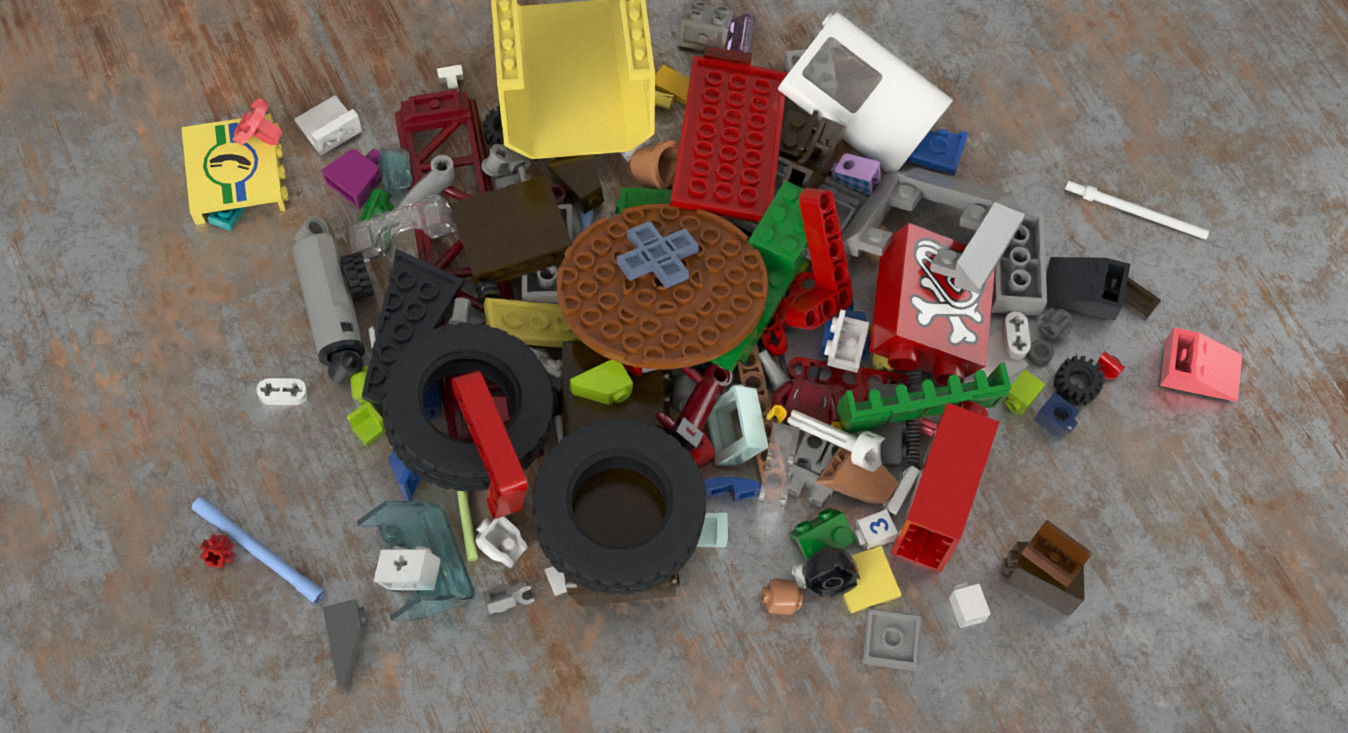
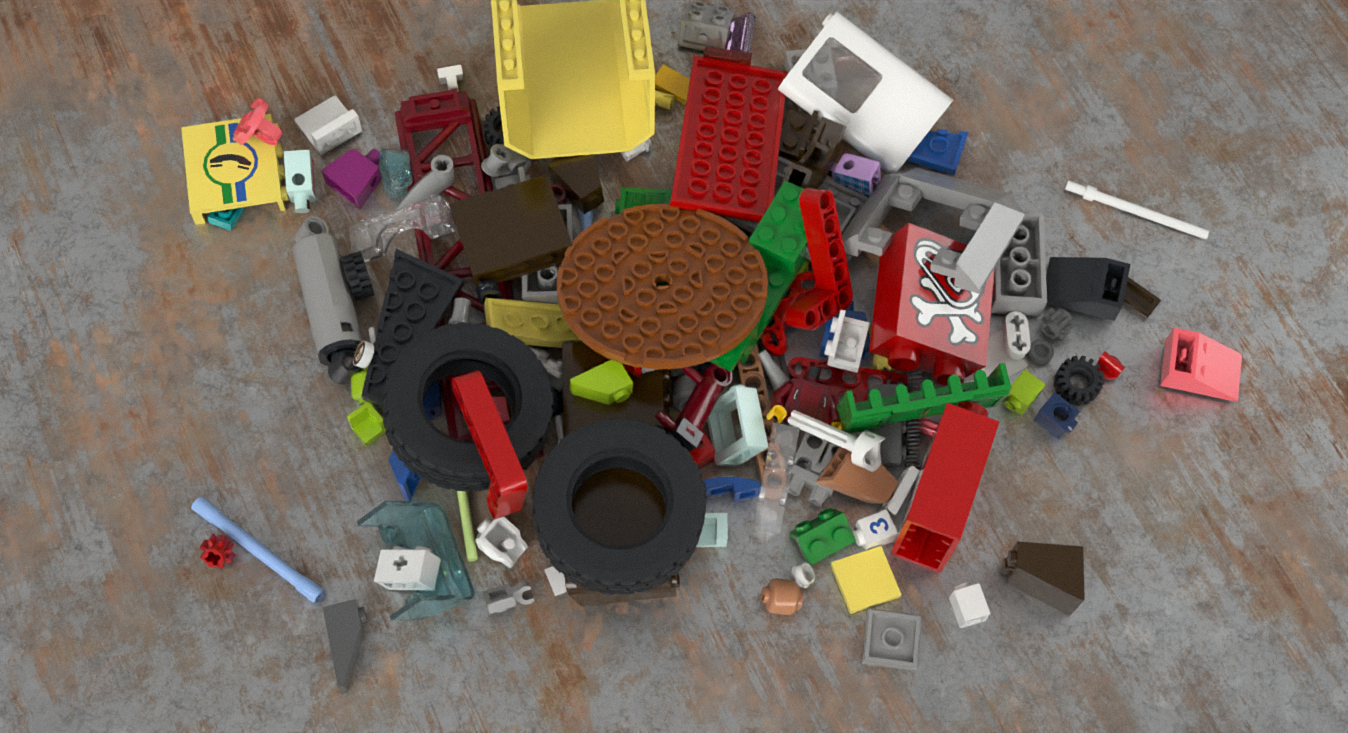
(283, 389): white beam -> none
(300, 179): none -> light aqua torso
(363, 354): none -> white tile
(376, 205): green plant -> none
(655, 164): nougat container -> none
(657, 254): sand blue plate -> none
(830, 571): black cylinder -> none
(1056, 553): reddish brown bracket -> none

